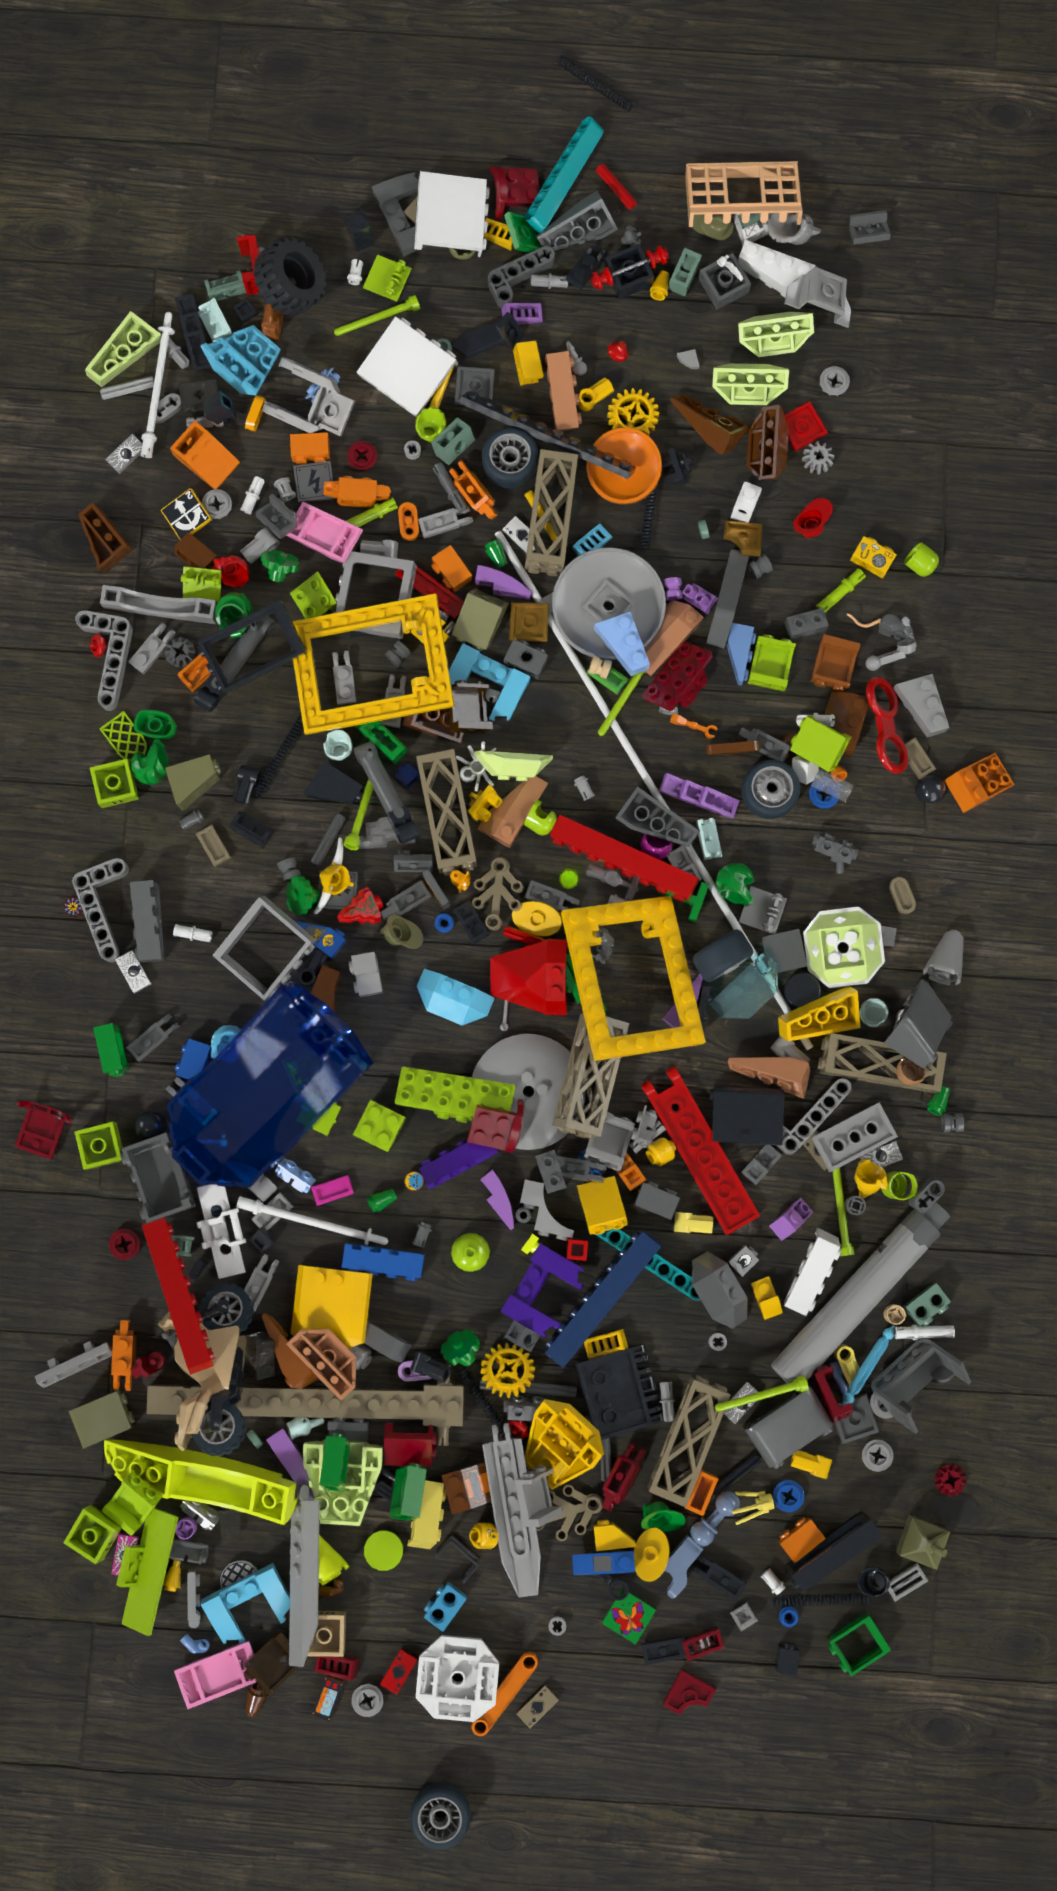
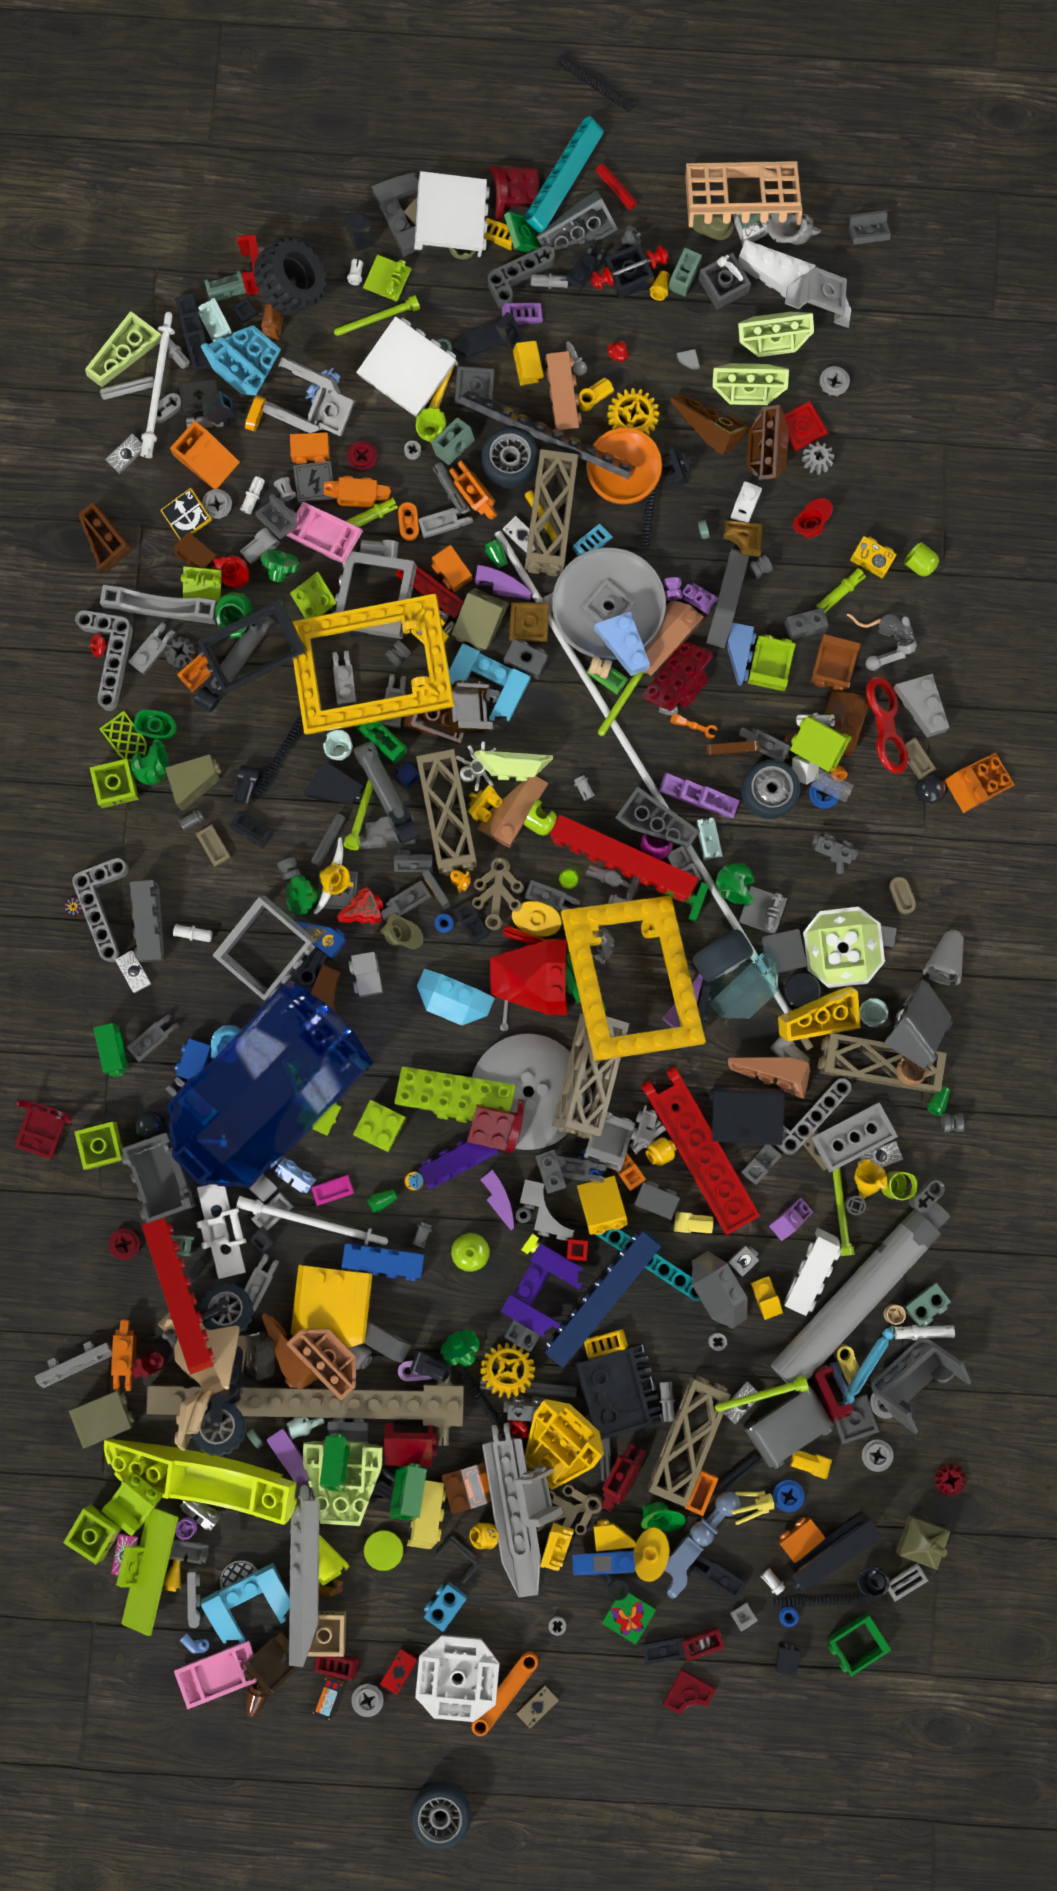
(556, 1547): none -> yellow hinge

